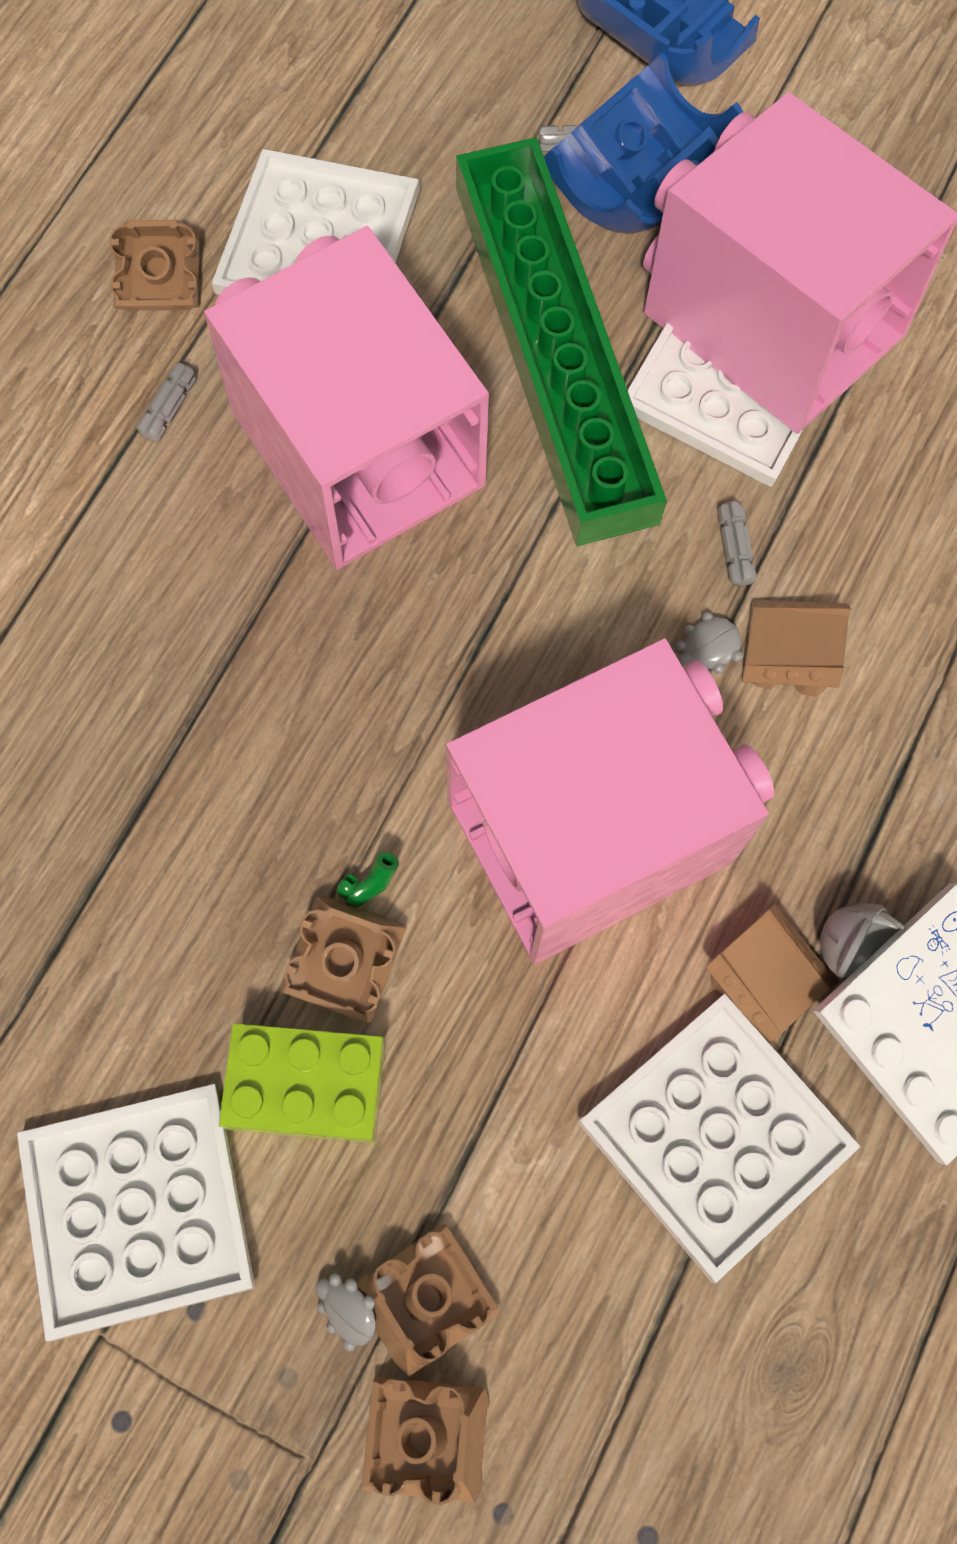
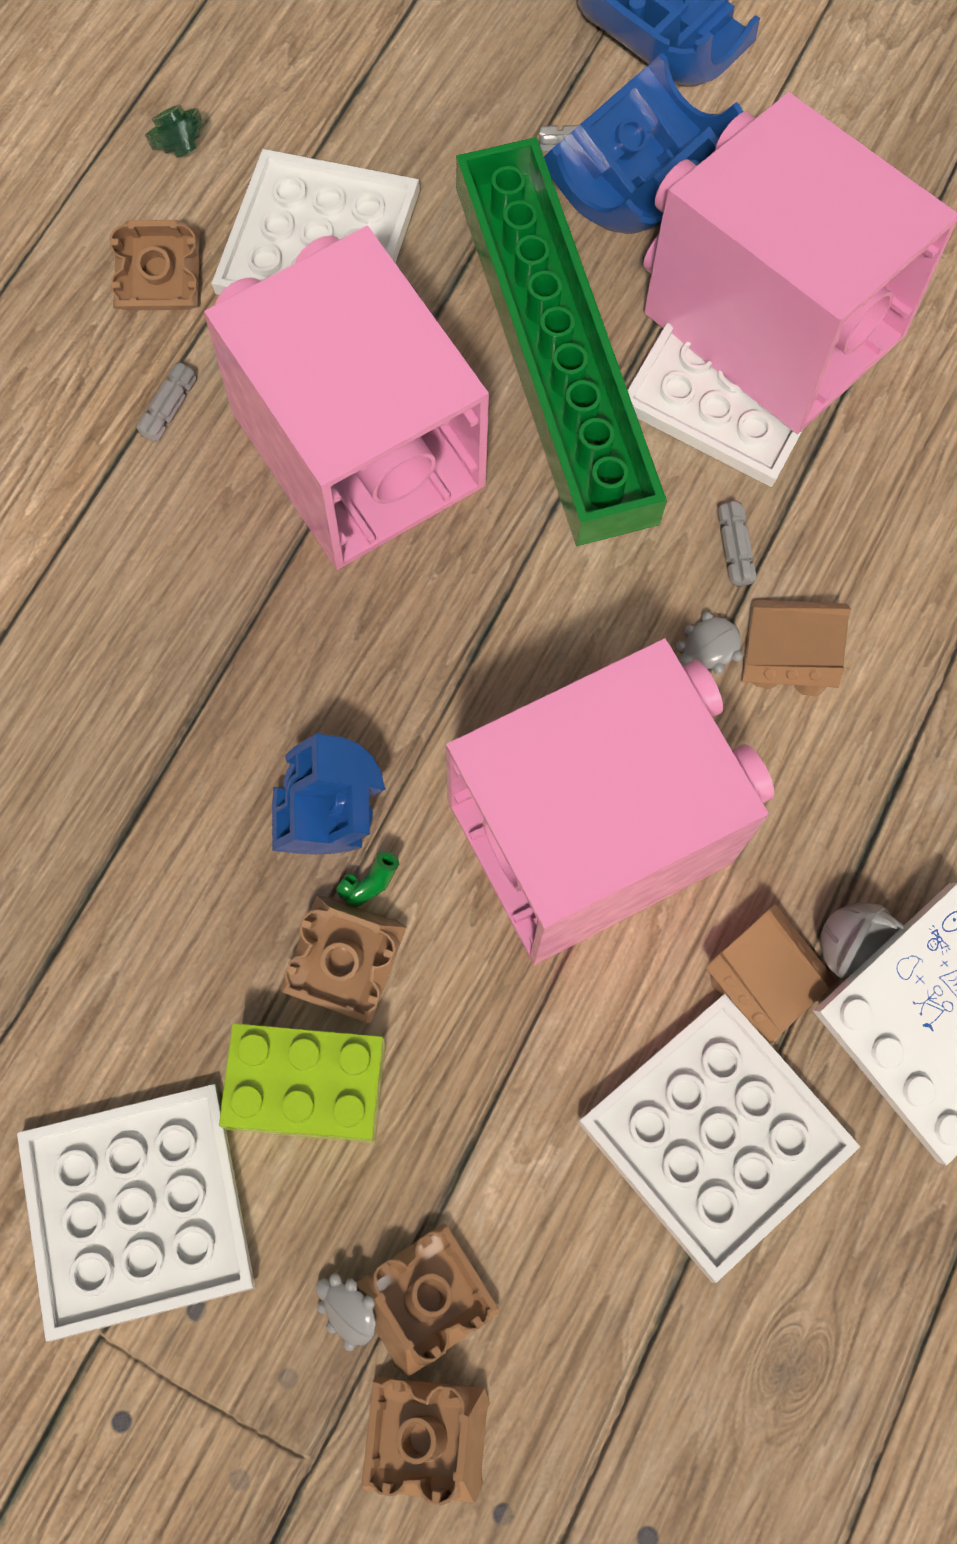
(175, 130): none -> clear green plate
(325, 797): none -> blue brick

